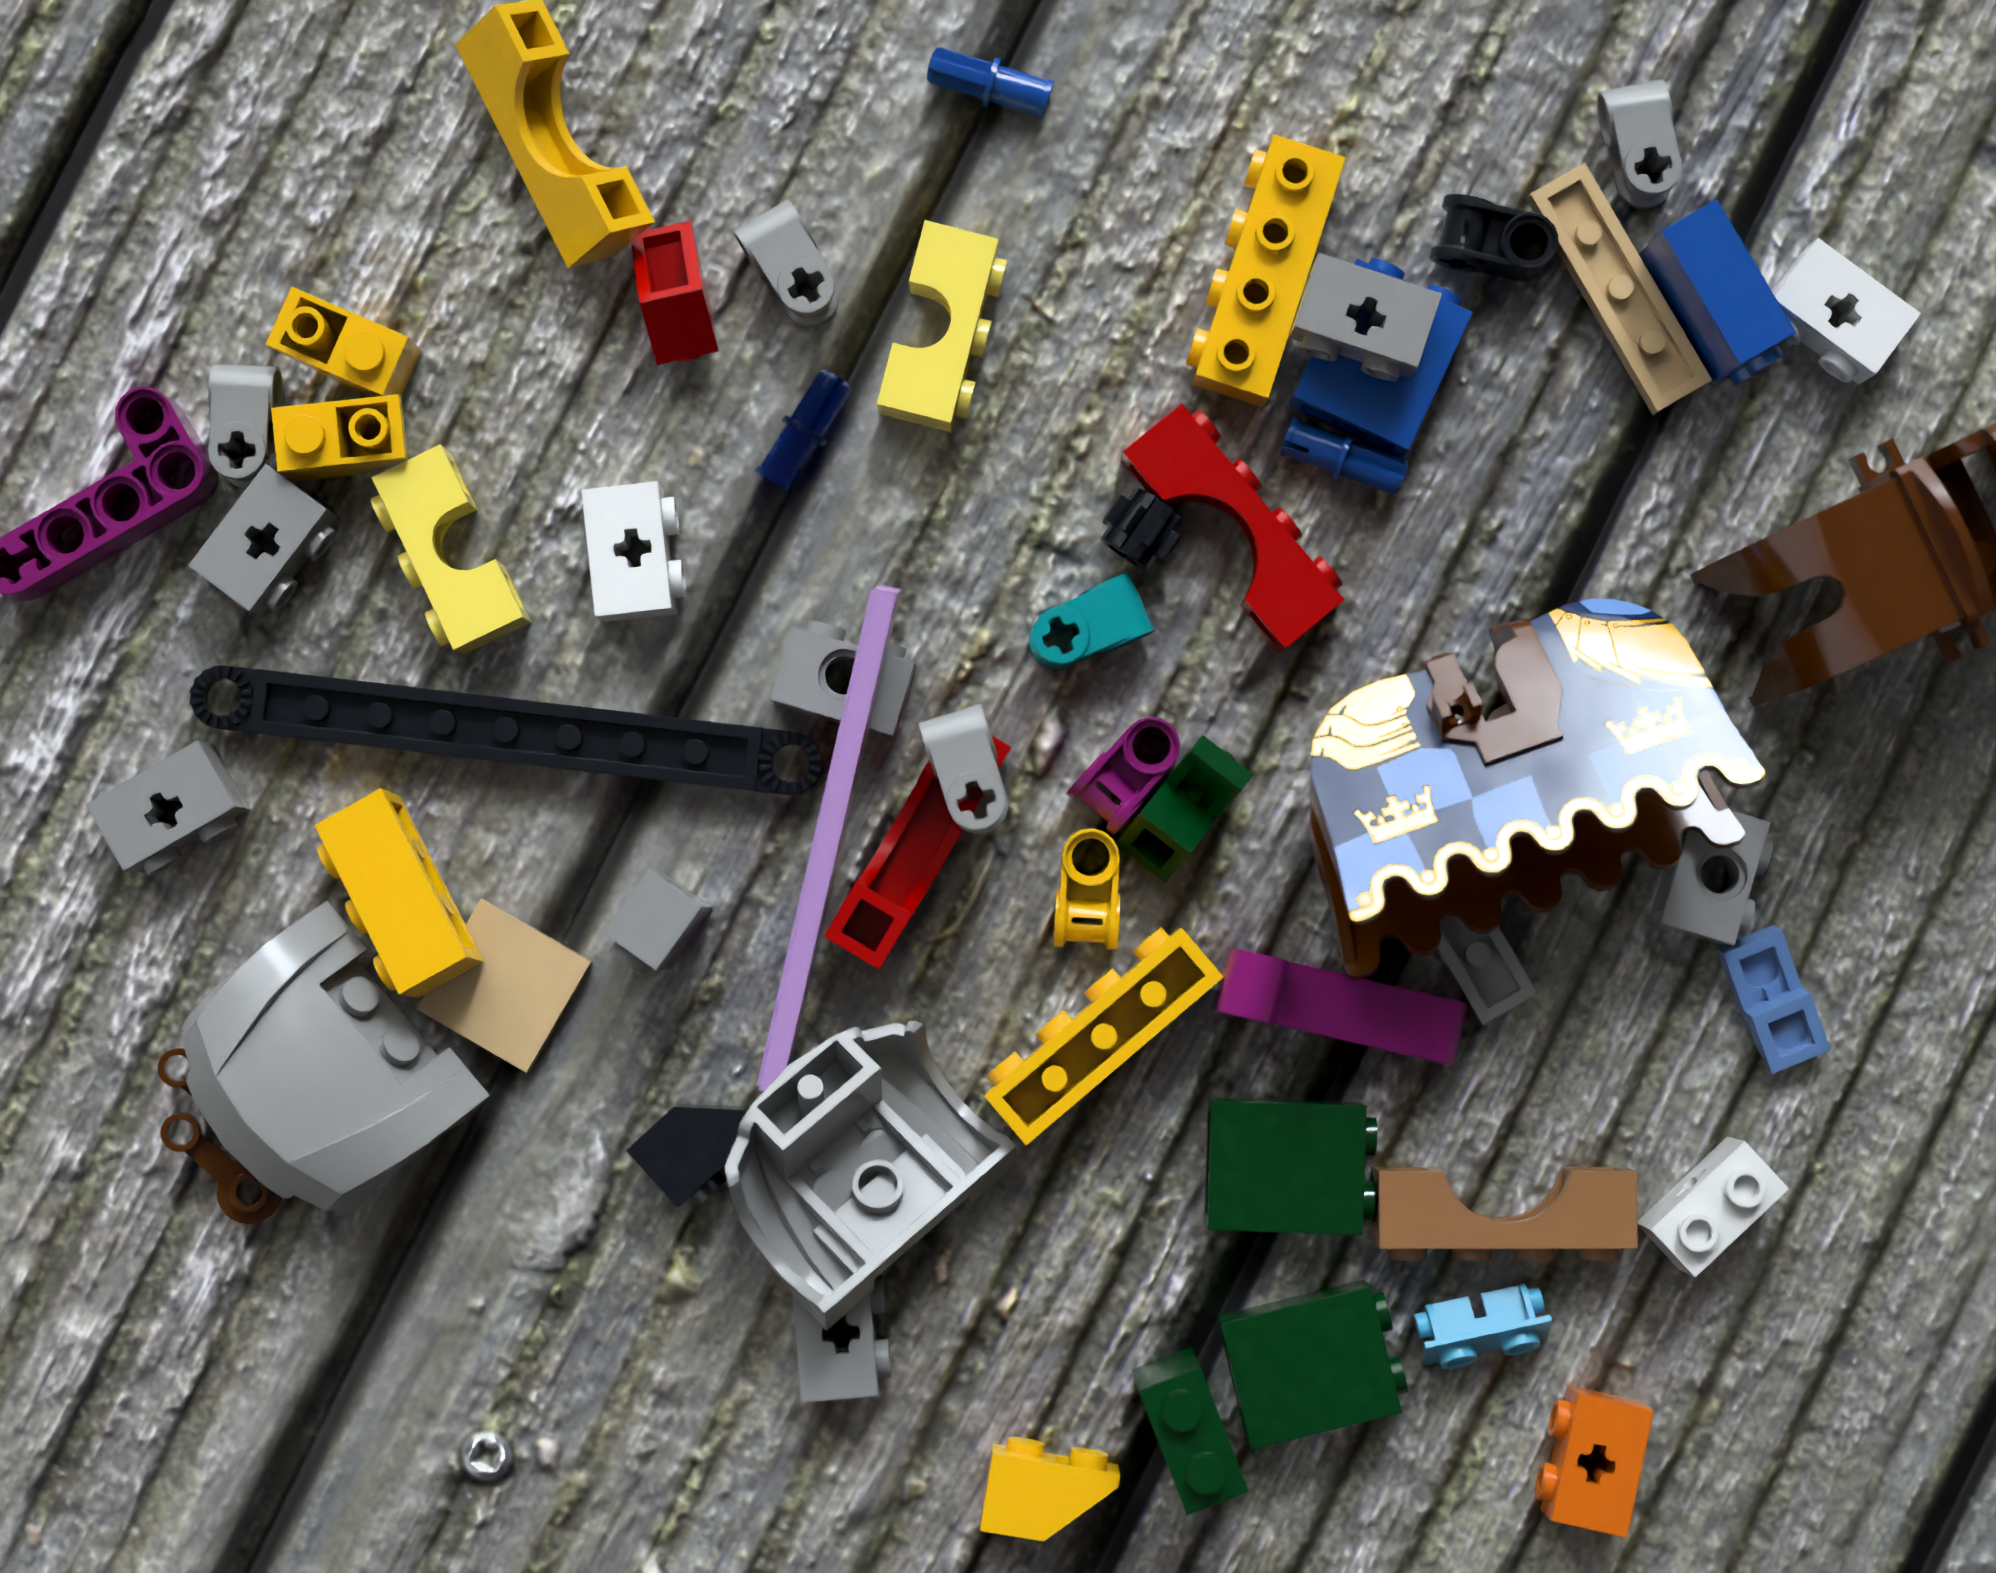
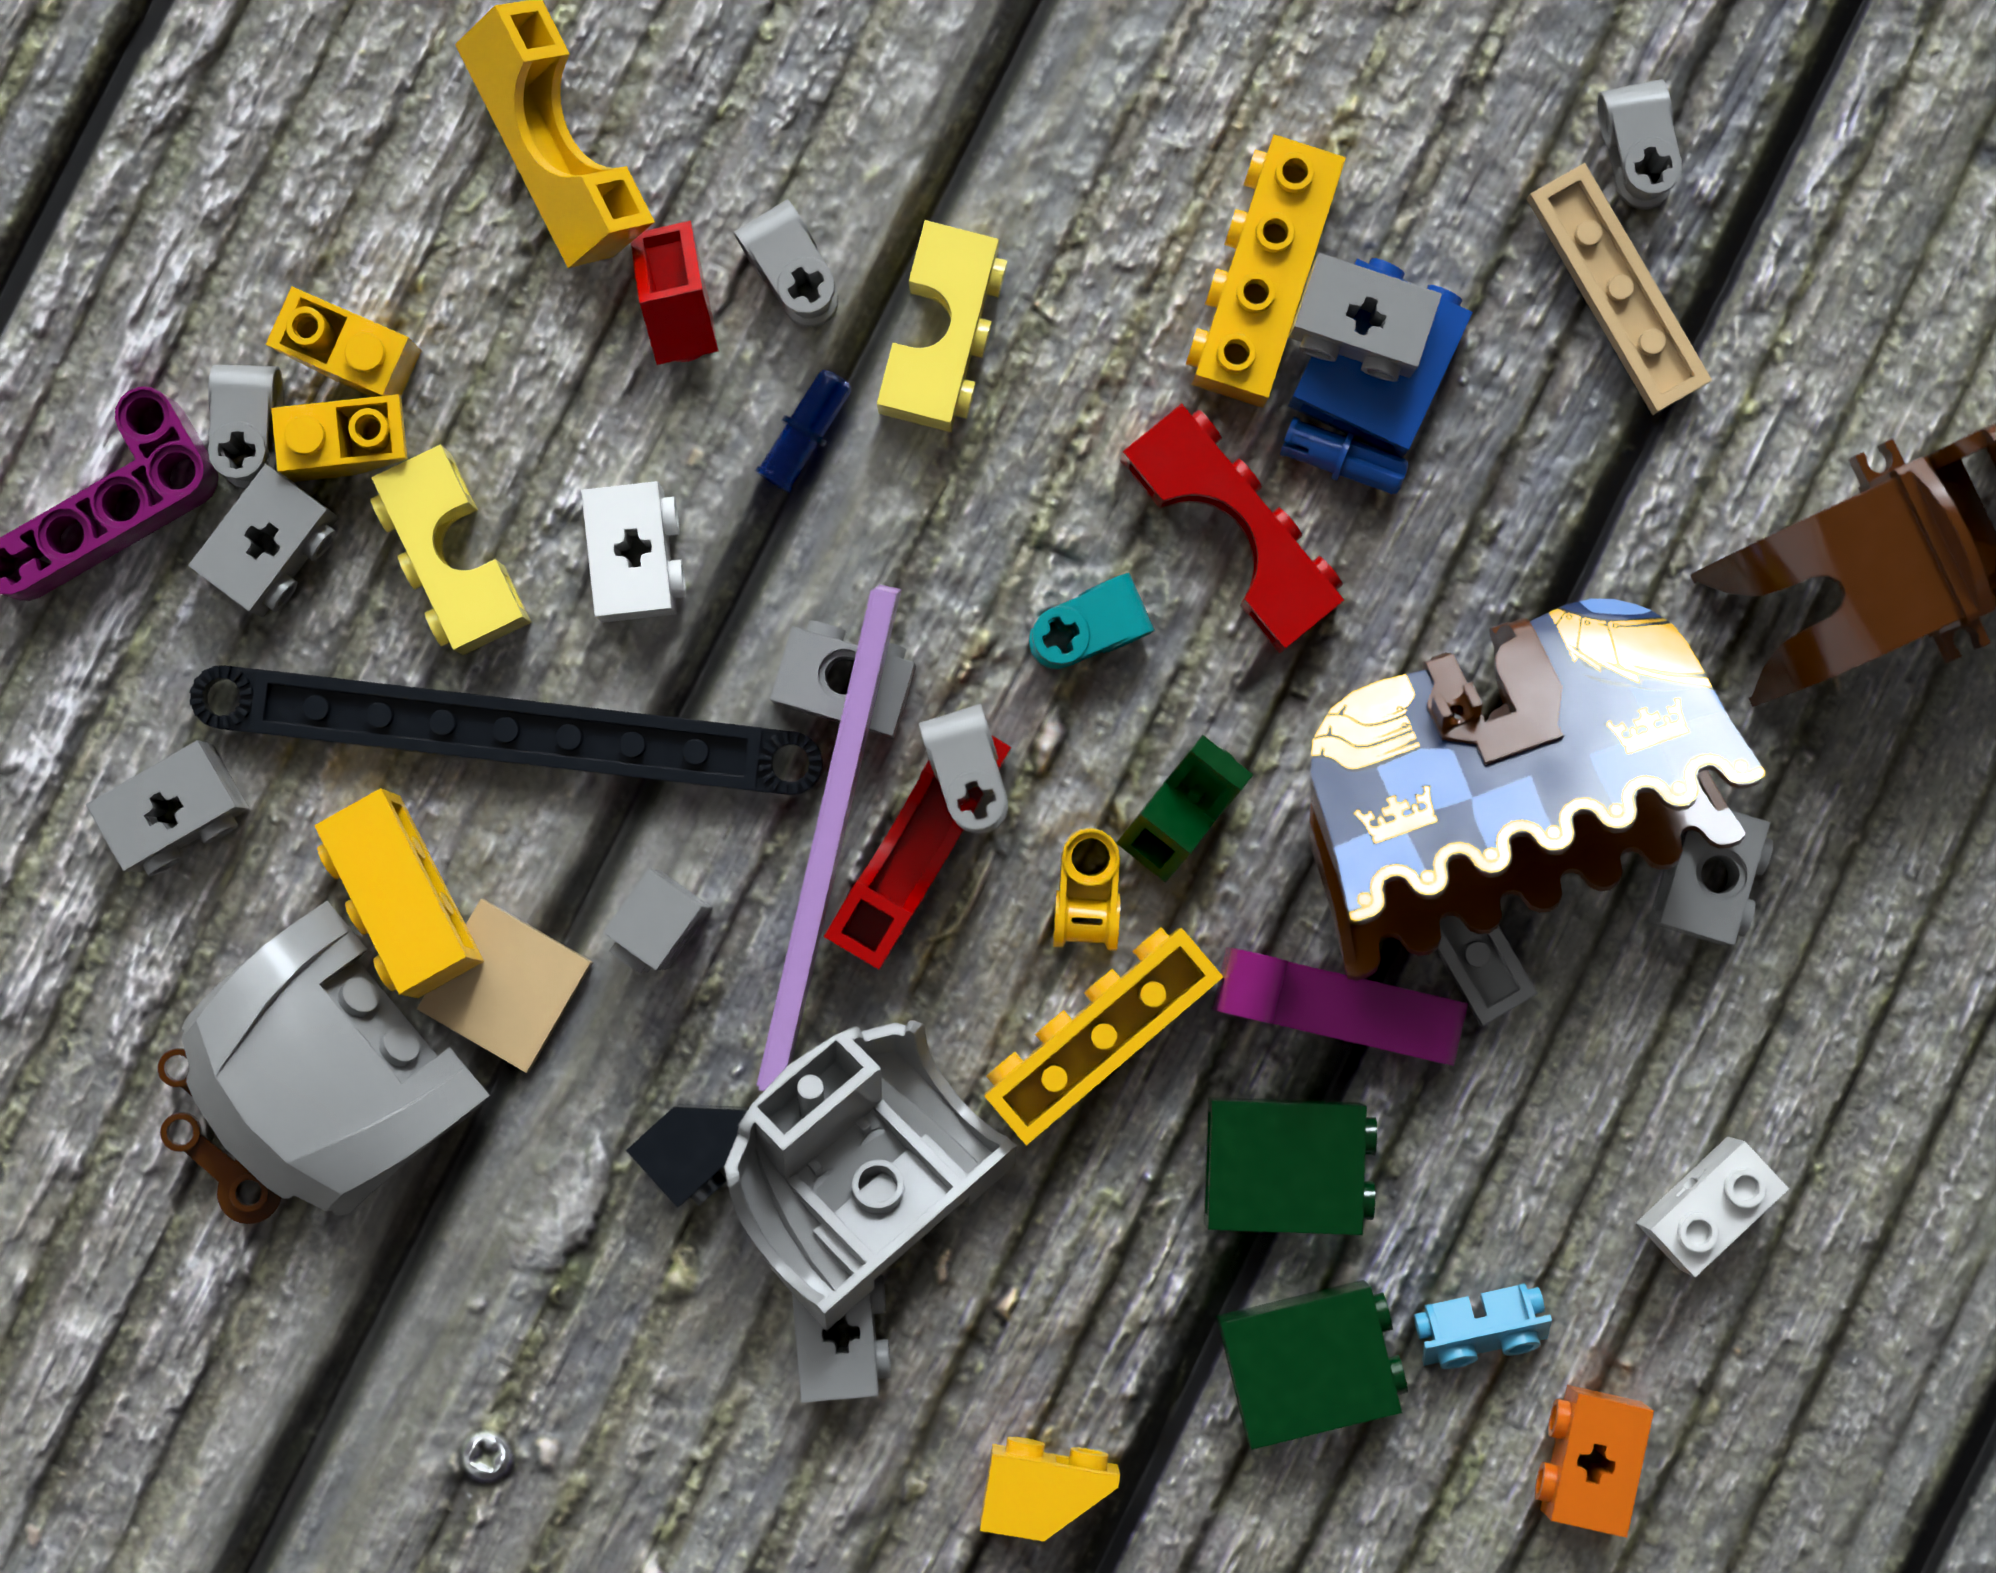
(989, 81): blue axle -> none
(1124, 775): magenta piece -> none
(1141, 529): black gear -> none
(1189, 1431): dark green brick -> none
(1489, 237): black piece -> none
(1583, 1211): medium nougat arch -> none
(1718, 295): blue brick -> none
(1772, 999): medium blue slope -> none
(1870, 319): white brick -> none

